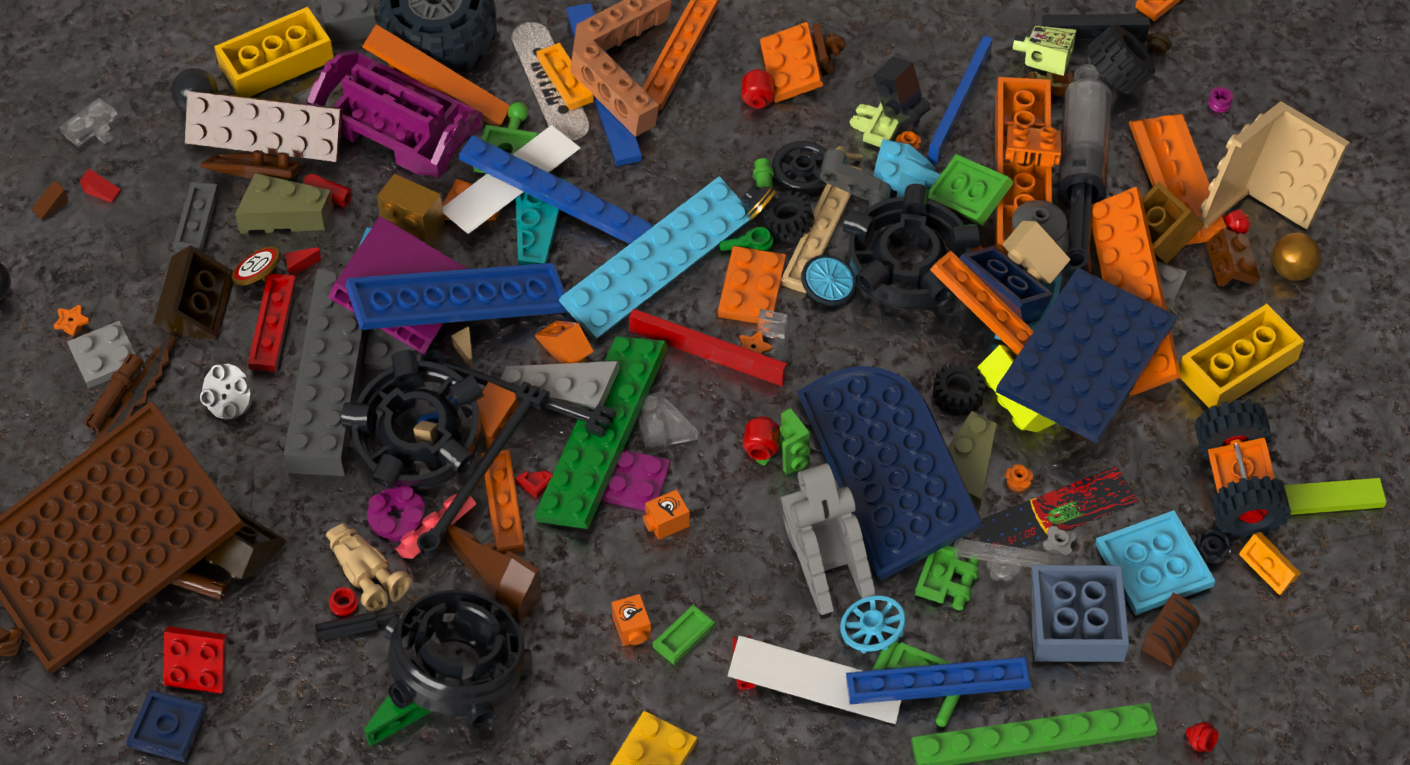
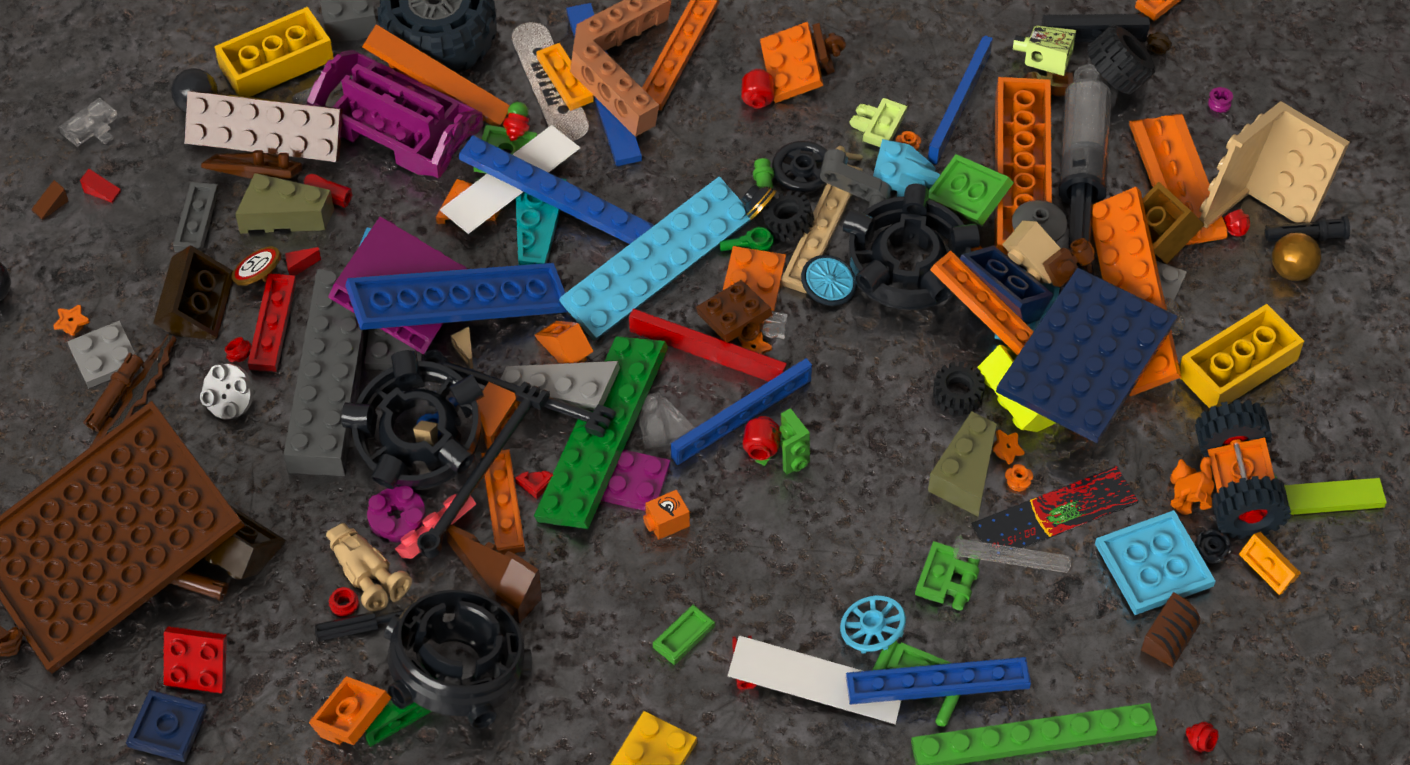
(238, 350): none -> red plate
(349, 711): none -> orange plate
(412, 208): pearl gold brick -> none
(515, 126): none -> red plate
(631, 620): orange brick -> none
(735, 312): none -> reddish brown plate
(741, 412): none -> blue tile
(825, 533): light grey piece -> none
(893, 462): dark blue plate -> none
(901, 92): black hinge -> none
(998, 573): clear plant -> none
(1001, 449): none -> orange plate
(1033, 140): orange hinge -> none
(1051, 544): light grey plate -> none
(1063, 263): none -> reddish brown plate
(1078, 613): sand blue slope -> none
(1192, 486): none -> orange animal
(1232, 257): reddish brown bracket -> none
(1320, 229): none -> black pin

